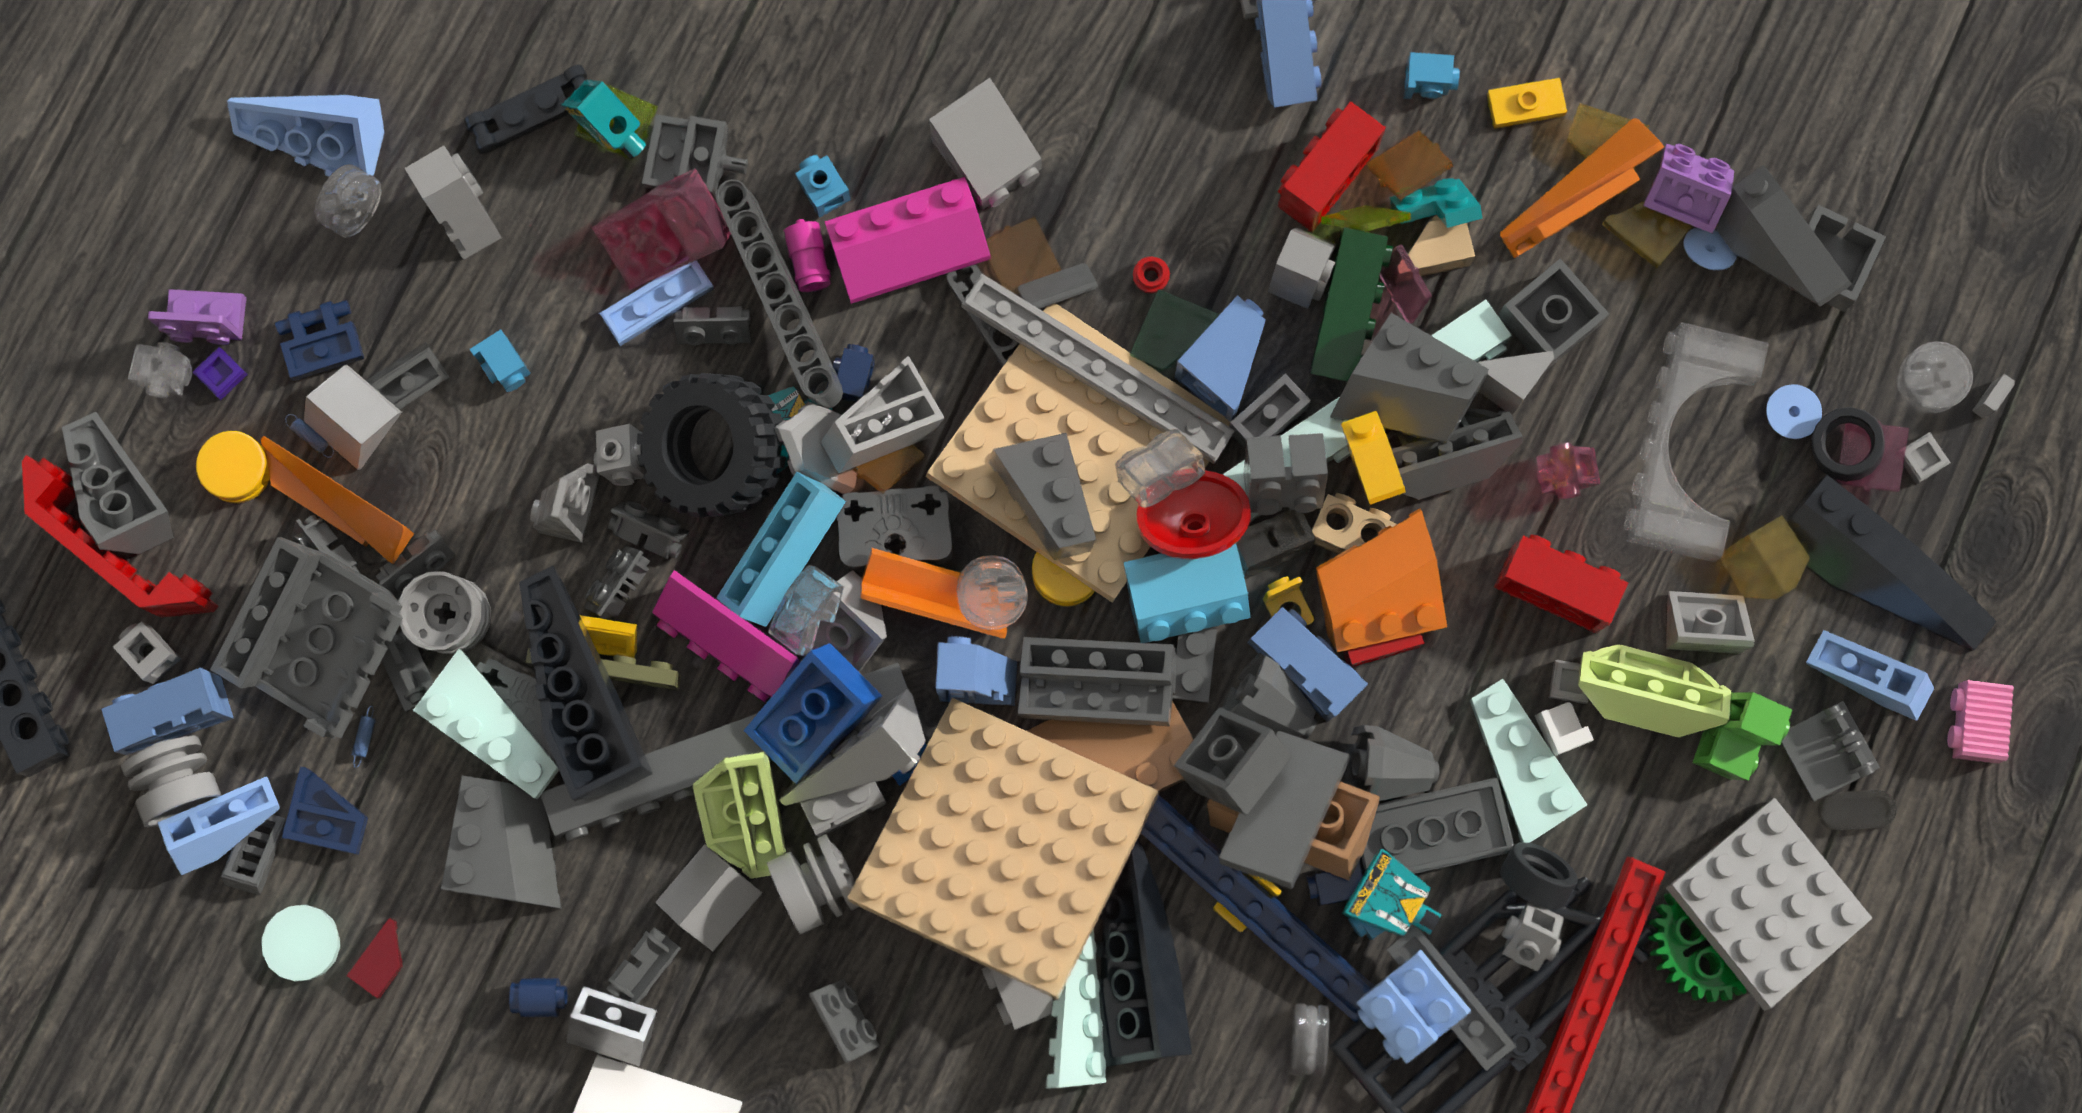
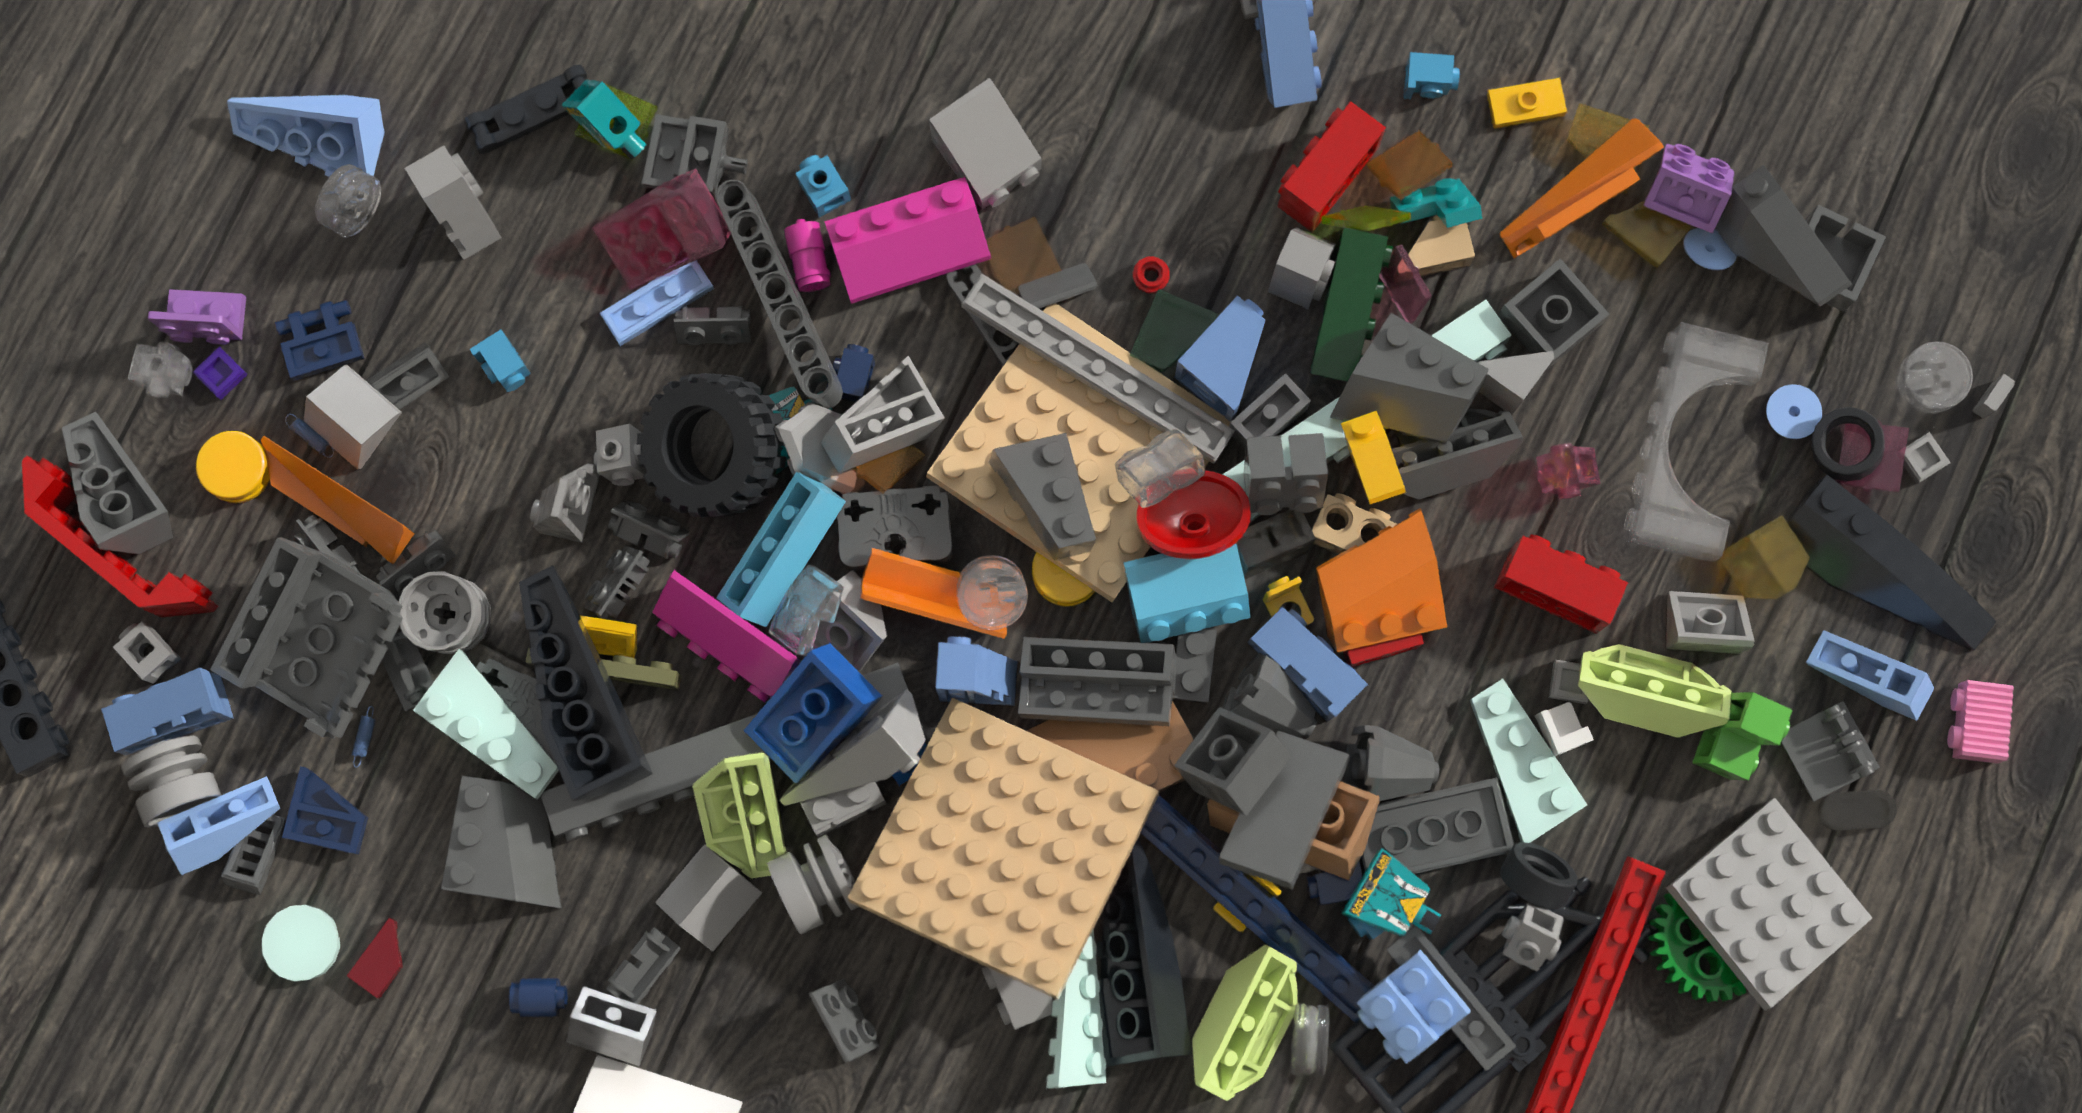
(1245, 1022): none -> yellowish green wedge

